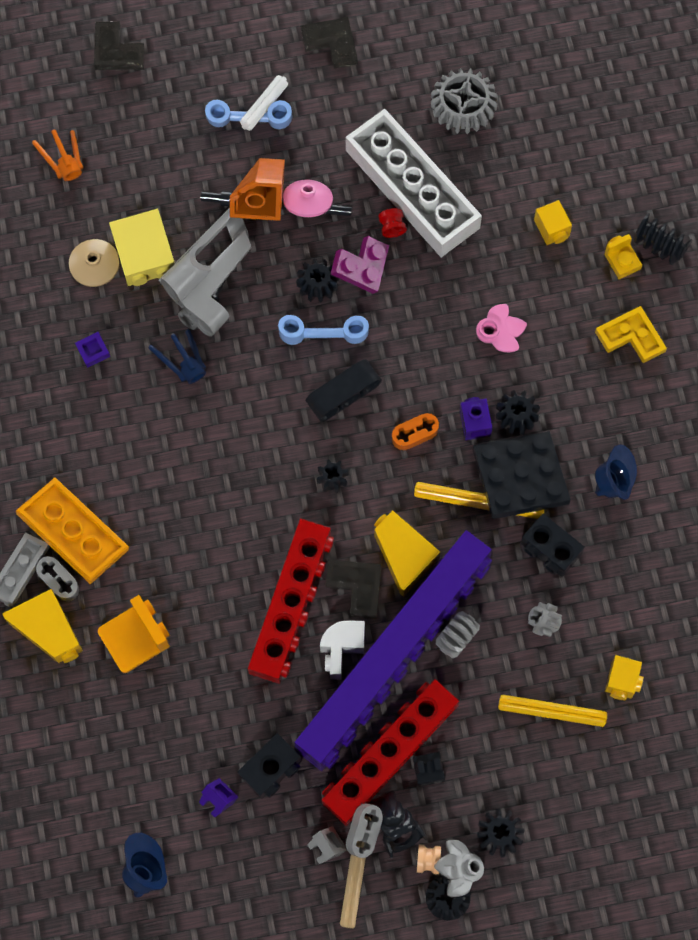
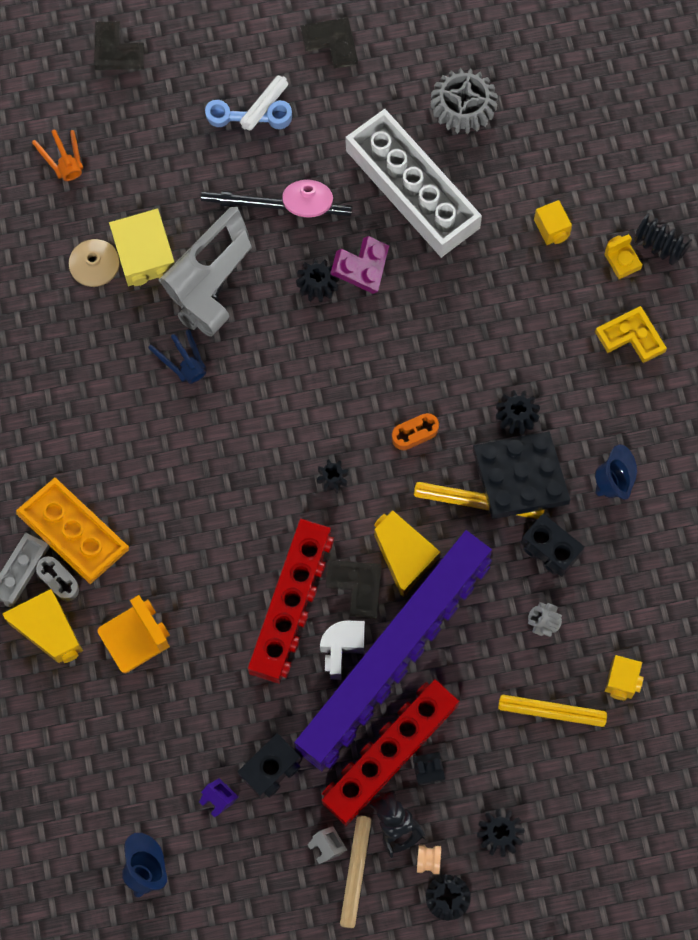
(92, 349): dark purple tile -> none
(260, 192): orange slope -> none
(293, 331): light blue piece -> none
(343, 390): black beam -> none
(364, 830): light grey beam -> none
(392, 223): red wheel -> none
(457, 634): light grey gear -> none
(457, 868): light grey plate -> none
(475, 418): dark purple brick -> none
(504, 329): bright pink plate -> none

